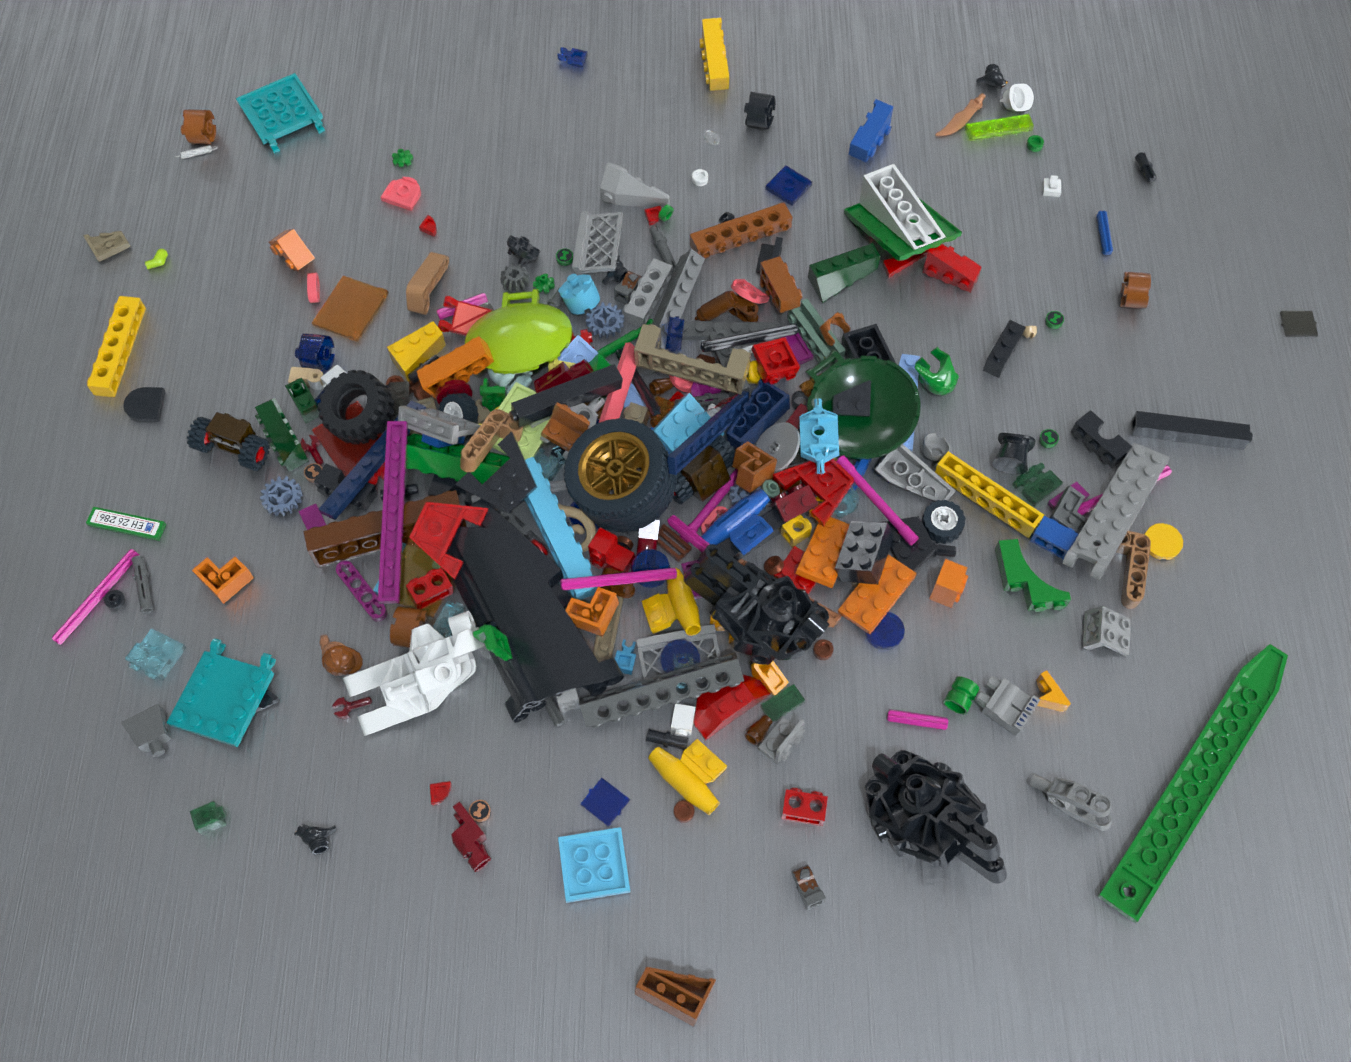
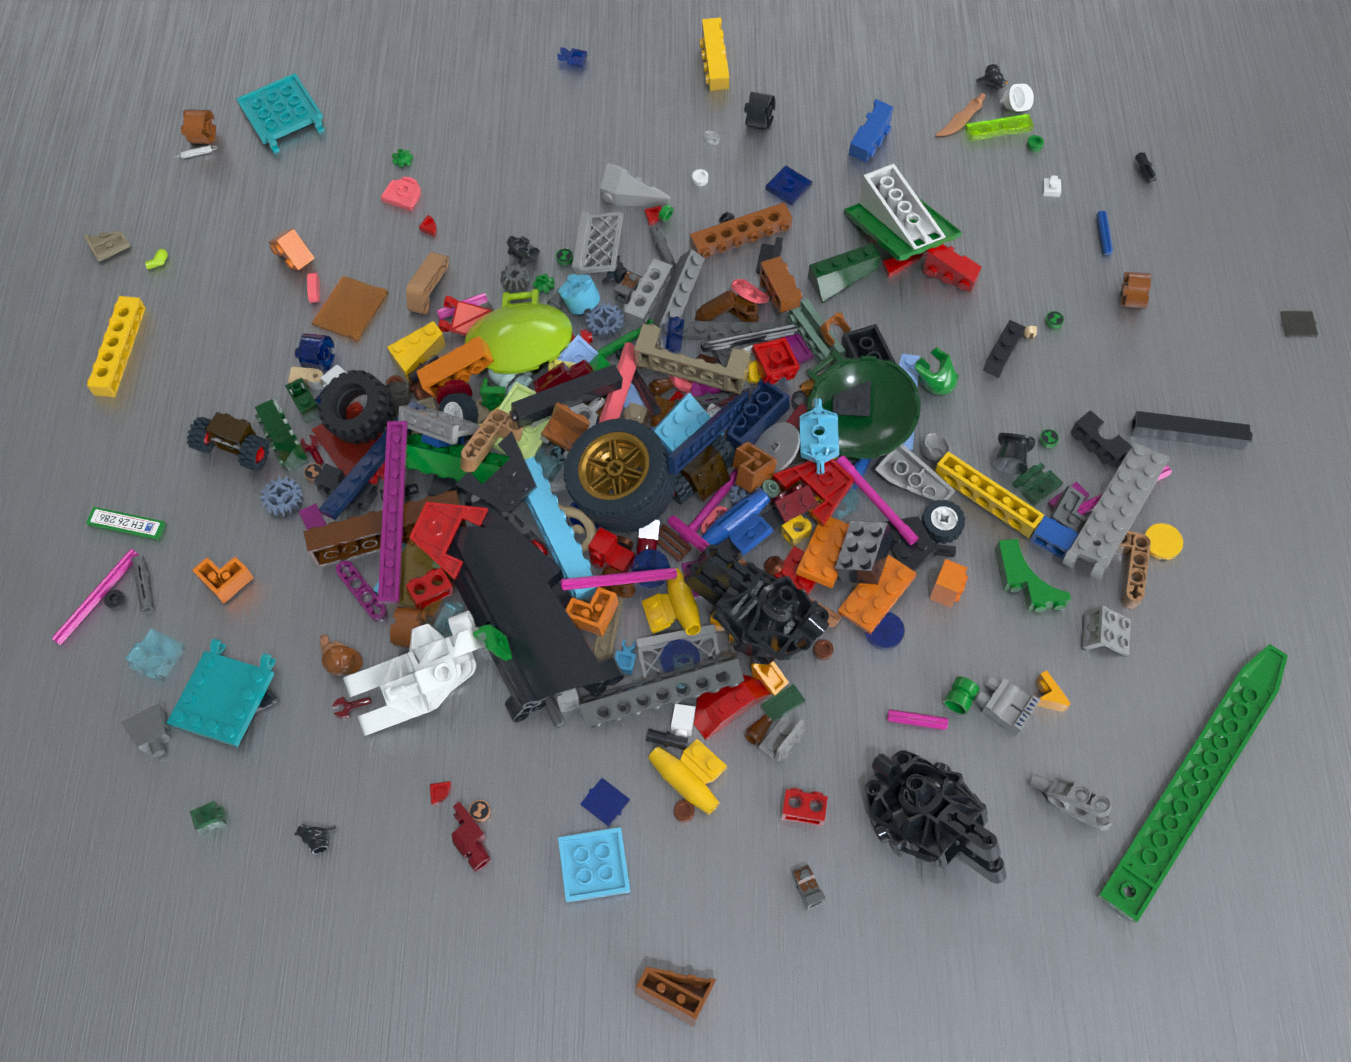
(144, 404): black tile -> none

